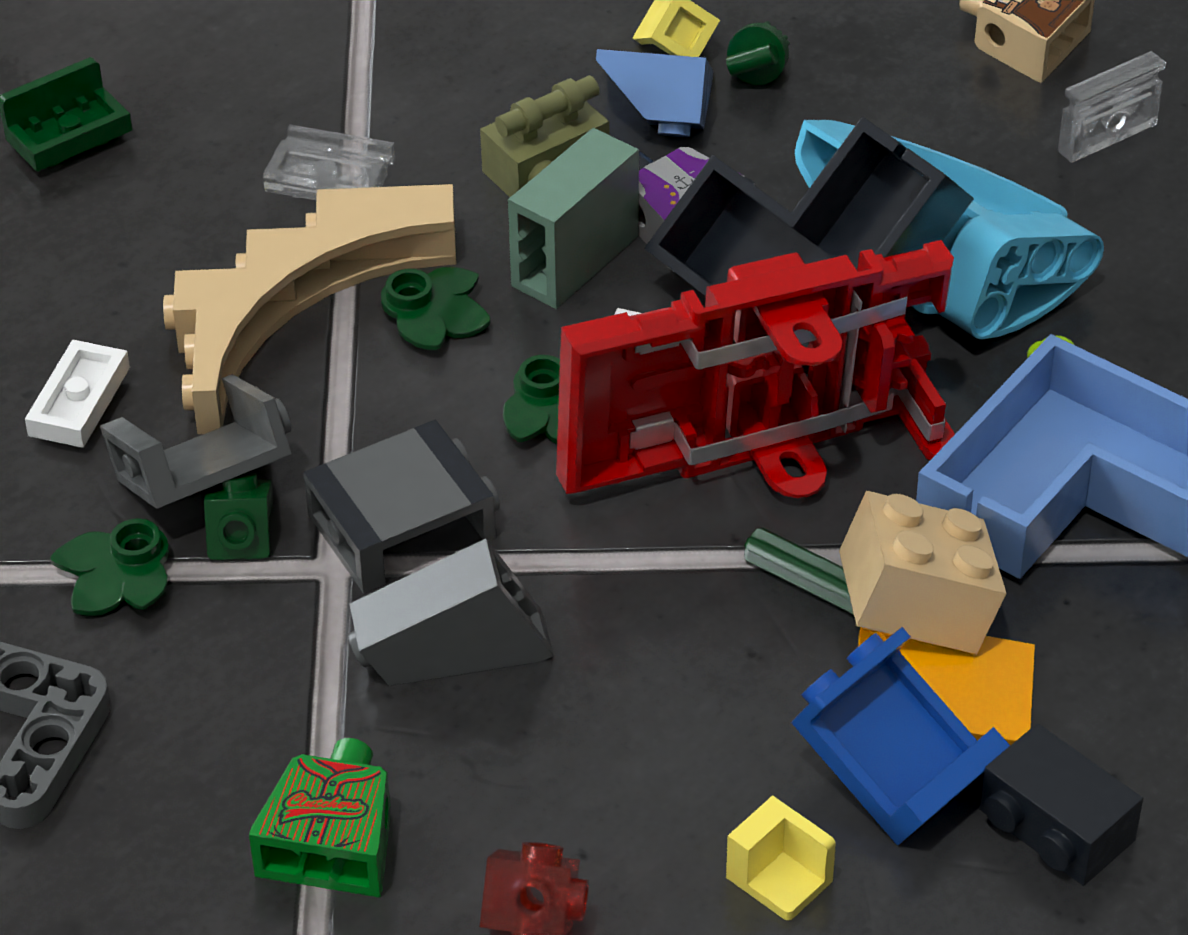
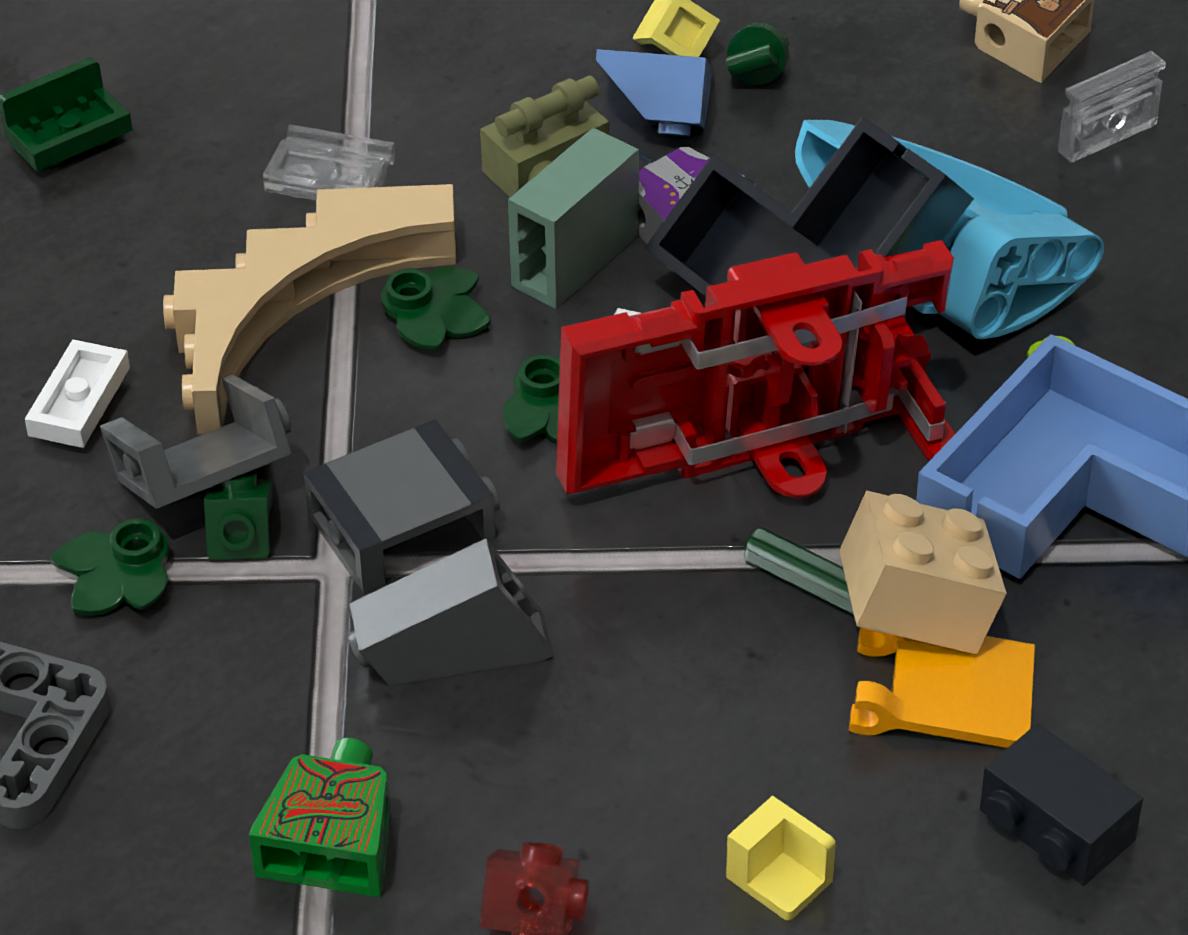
(892, 737): blue panel -> none

